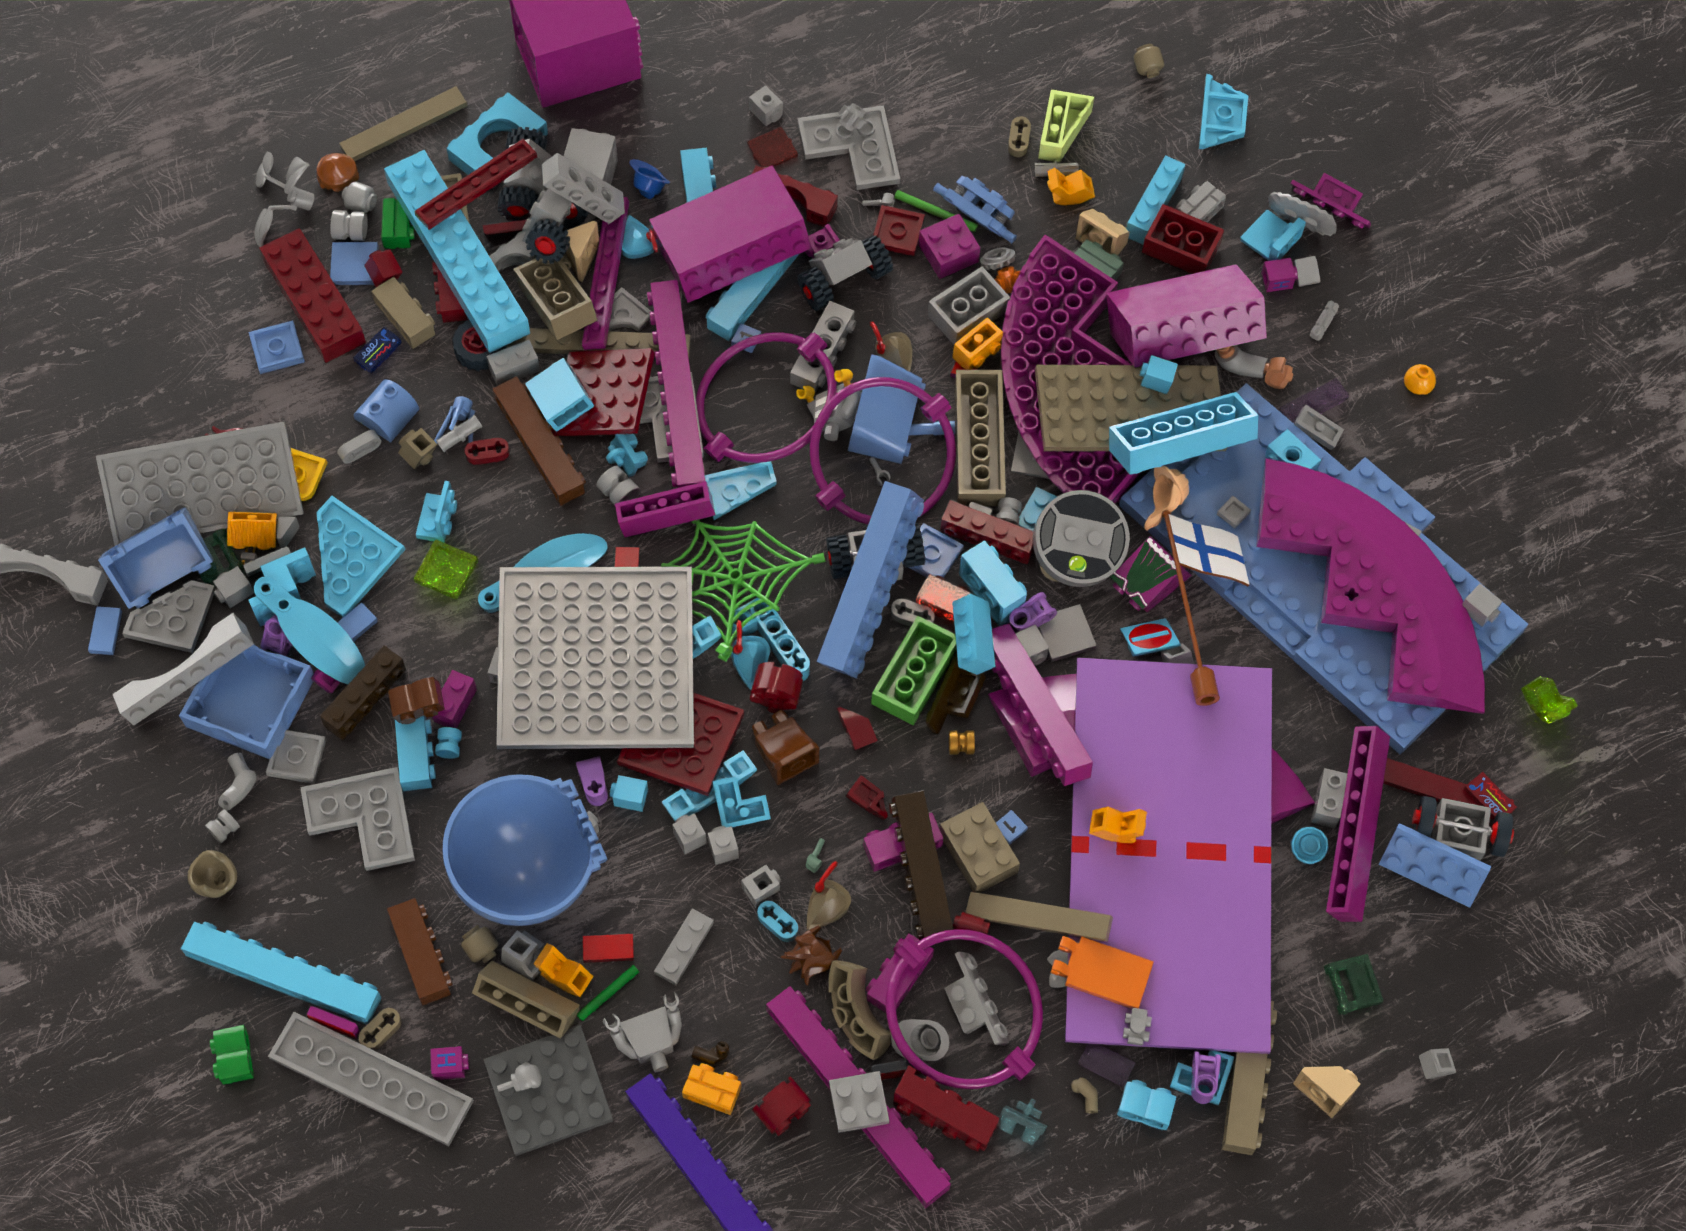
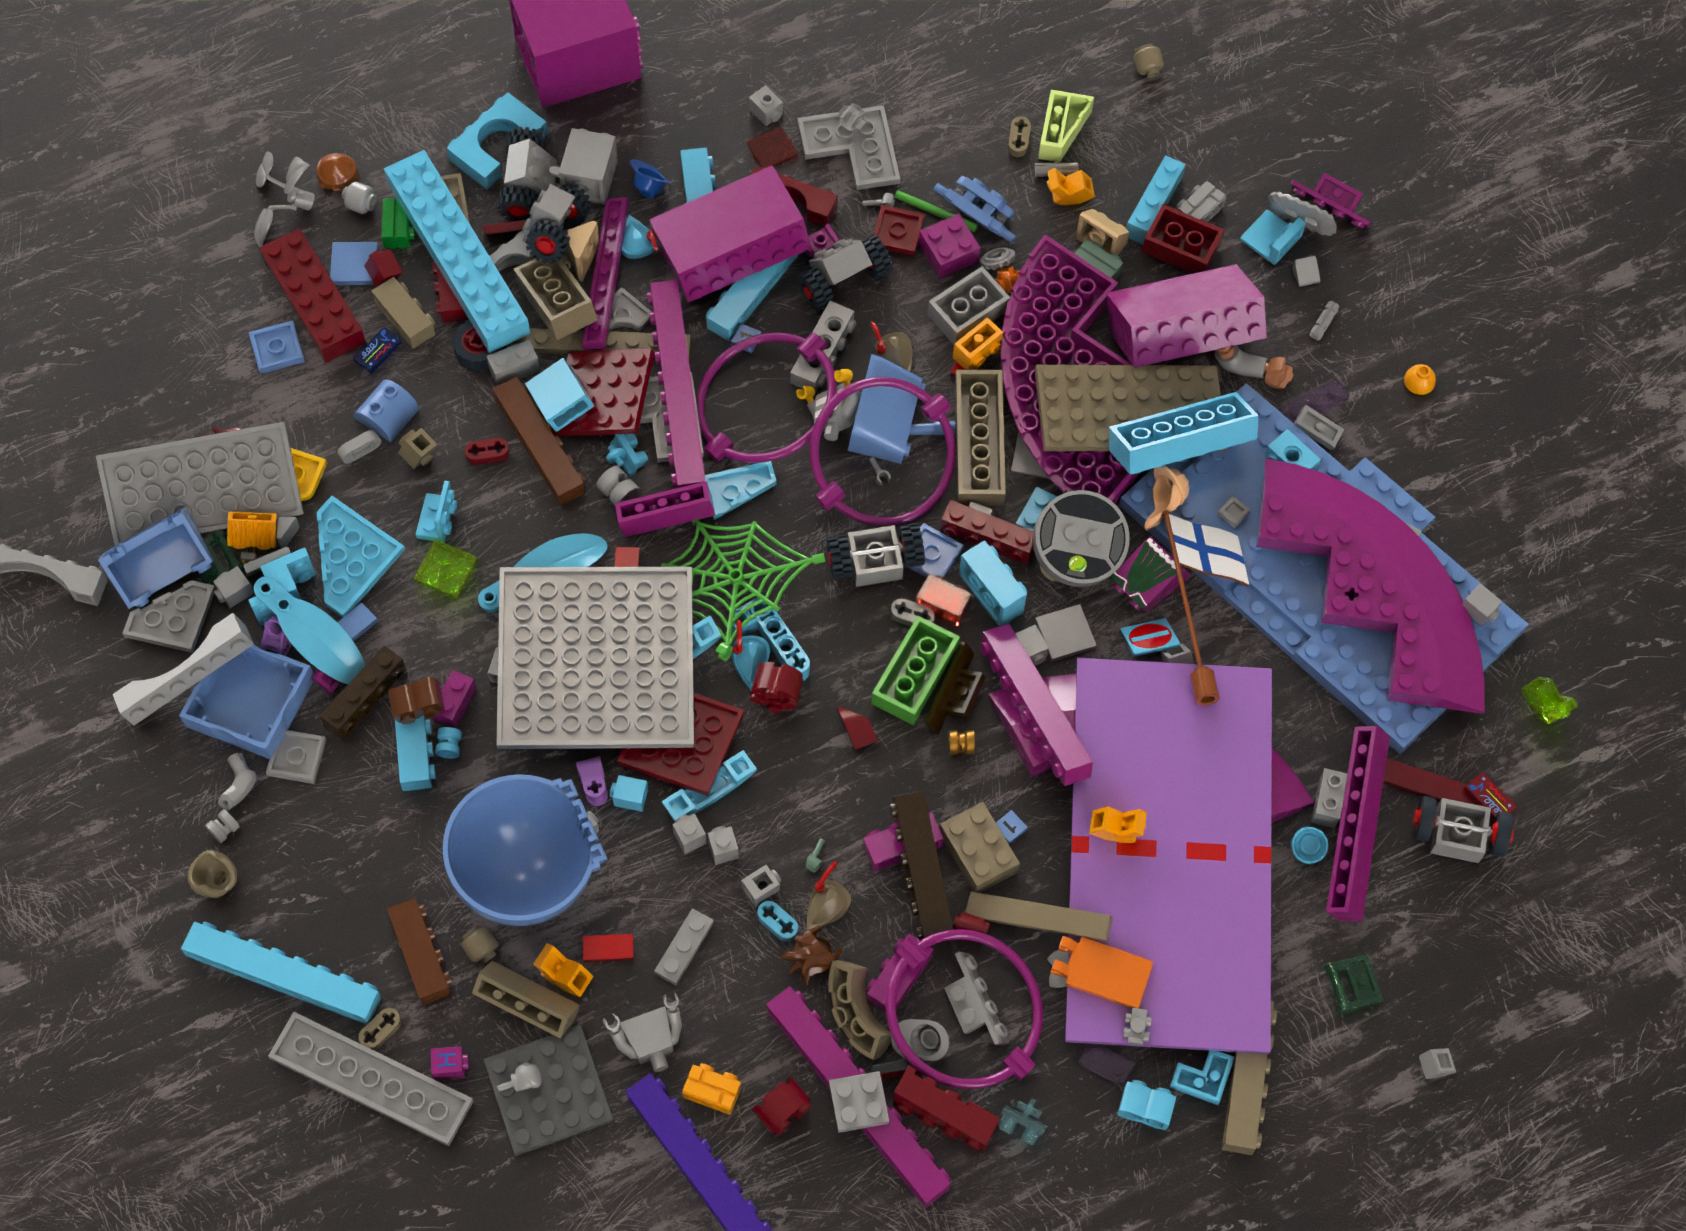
(105, 630): medium blue tile -> none
(232, 1054): green brick -> none
(333, 1022): magenta tile -> none
(349, 225): light grey wheel -> none
(367, 801): light grey plate -> none
(403, 124): dark tan tile -> none
(459, 411): medium blue plant -> none
(459, 433): light grey pin -> none
(475, 184): dark red tile -> none
(521, 953): light grey brick -> none
(583, 188): light grey brick -> none
(607, 993): green bar -> none
(713, 1055): dark brown arm -> none
(734, 810): medium azure brick -> none
(785, 747): reddish brown hips -> none
(868, 797): dark red slope -> none
(871, 580): medium blue brick -> none
(973, 634): medium azure brick -> none
(1009, 510): light grey wheel -> none
(1033, 612): medium lavender piece -> none
(1090, 1093): dark tan arm -> none
(1158, 374): medium azure brick -> none
(1205, 1072): medium lavender piece -> none
(1222, 114): medium azure wing -> none
(1279, 275): magenta brick -> none
(1327, 1086): tan slope -> none
(1434, 865): medium blue plate -> none

